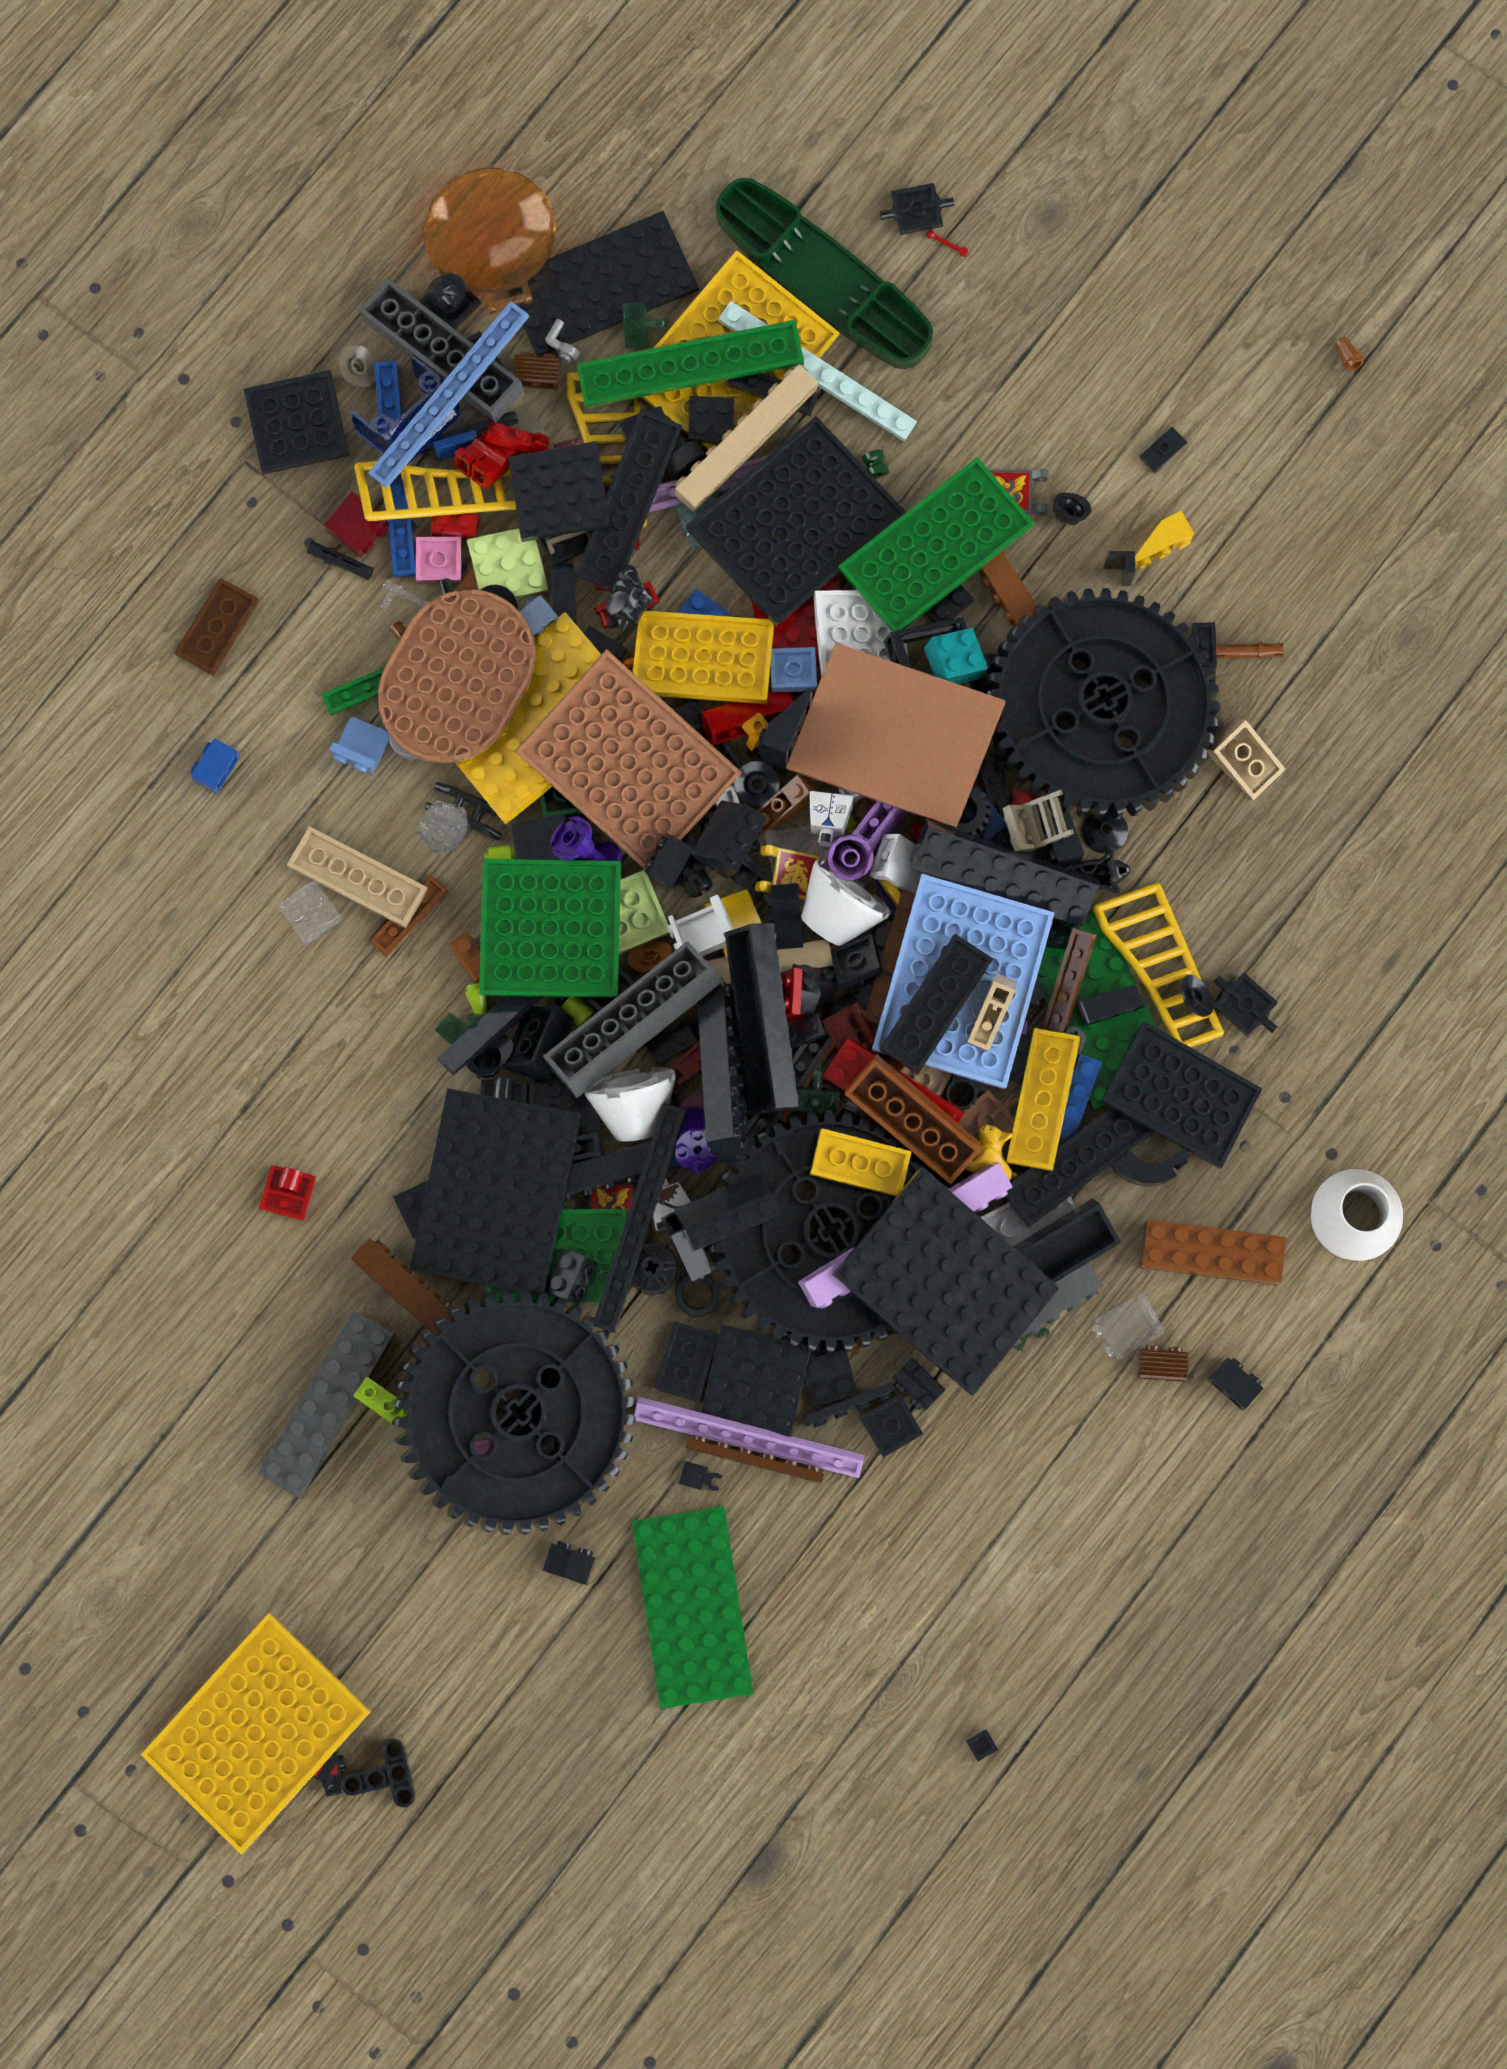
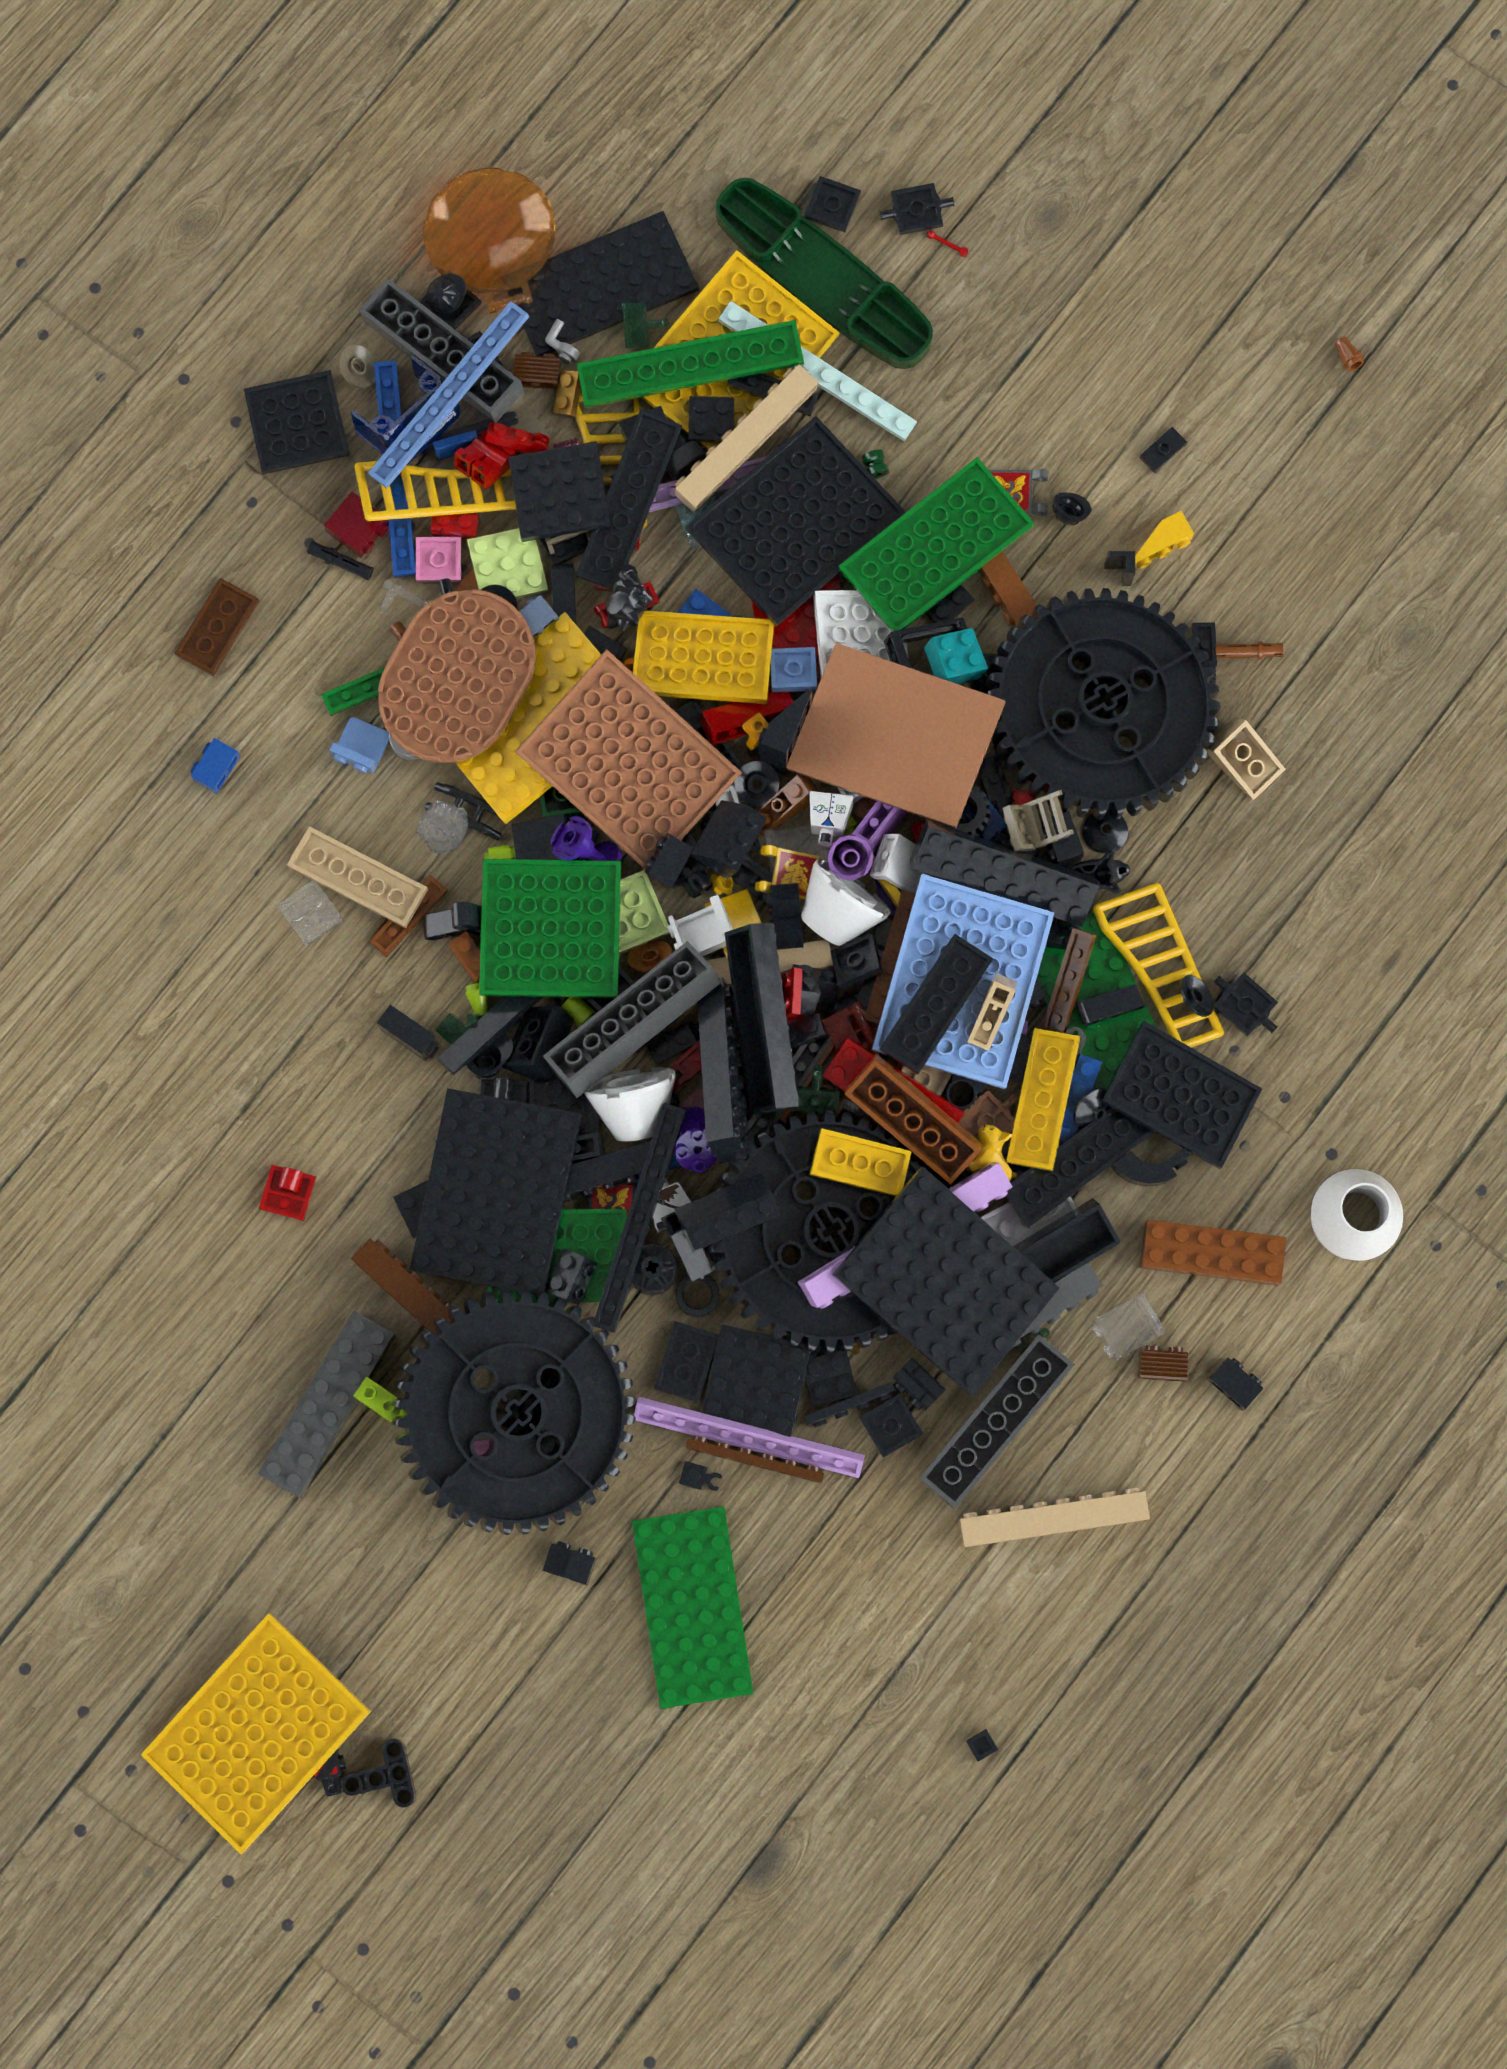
(408, 1033): none -> black brick
(454, 922): none -> black beam
(567, 394): none -> pearl gold plate
(721, 884): none -> yellow plate
(832, 204): none -> black plate
(996, 1422): none -> dark grey brick
(1053, 1519): none -> tan brick
(1090, 1108): none -> black dish

